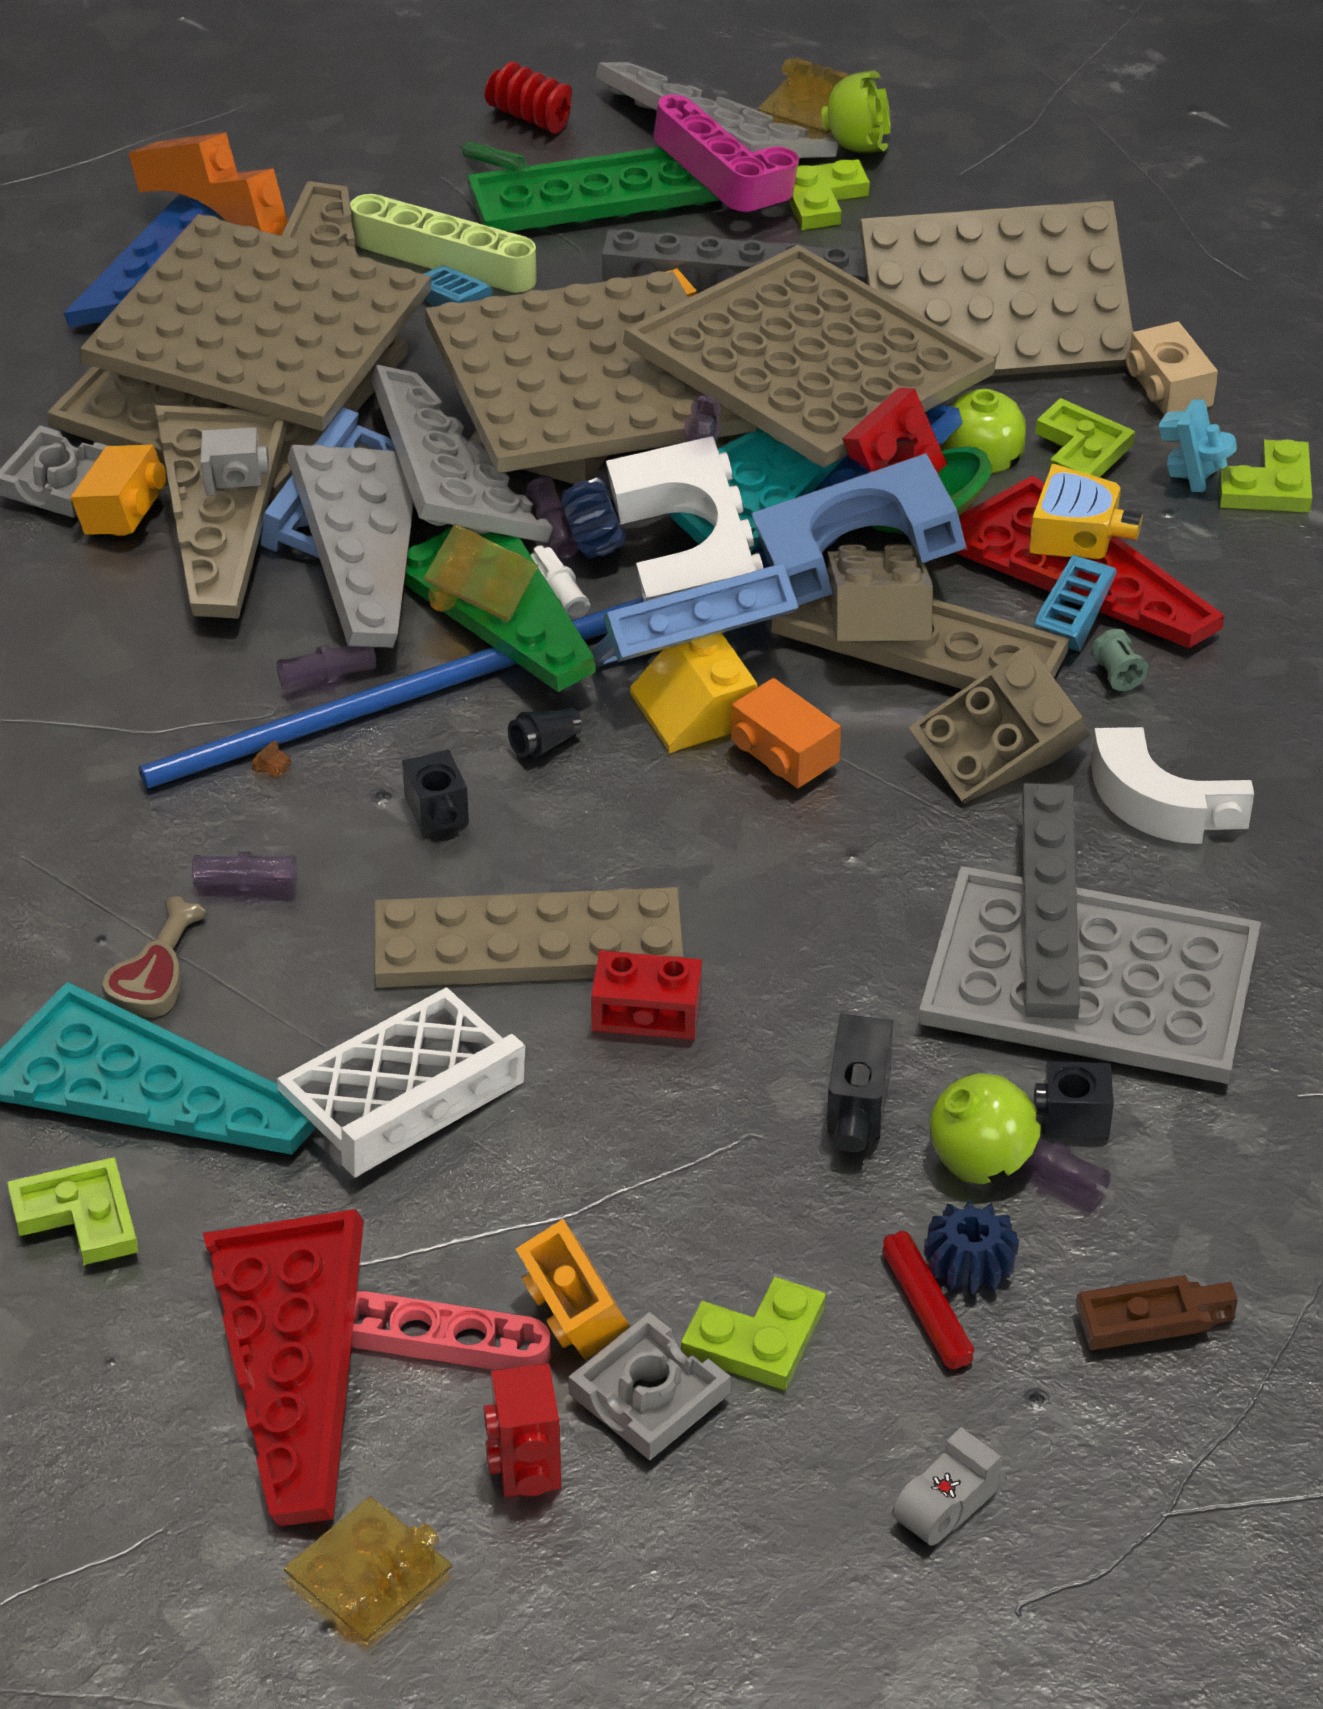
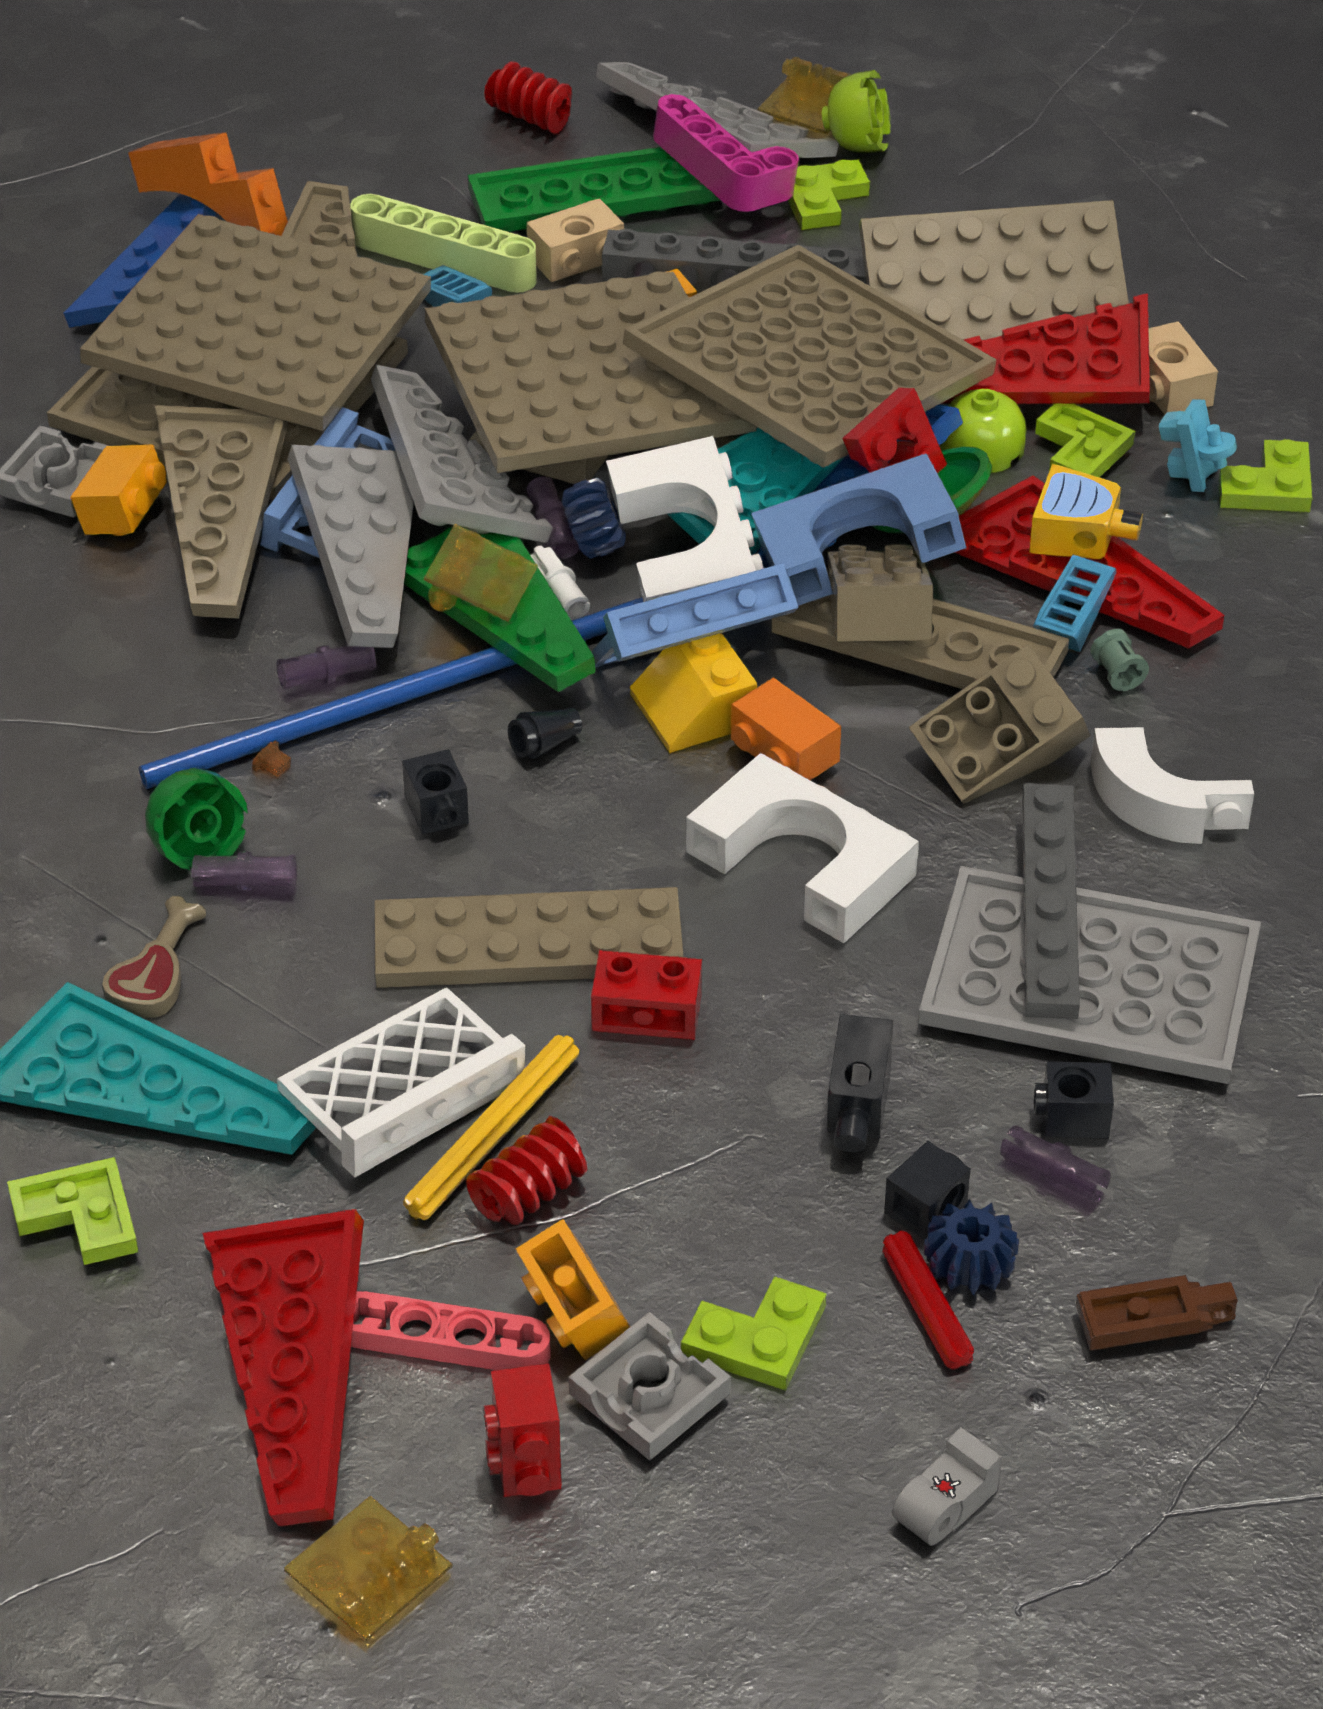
(194, 816): none -> green cylinder
(232, 458): light grey brick -> none
(490, 1127): none -> yellow axle
(498, 153): green piece -> none
(527, 1172): none -> red piece
(572, 238): none -> tan brick
(703, 419): clear purple pin -> none
(775, 801): none -> white arch
(925, 1187): none -> black brick
(983, 1127): lime cylinder -> none
(1073, 358): none -> red wing

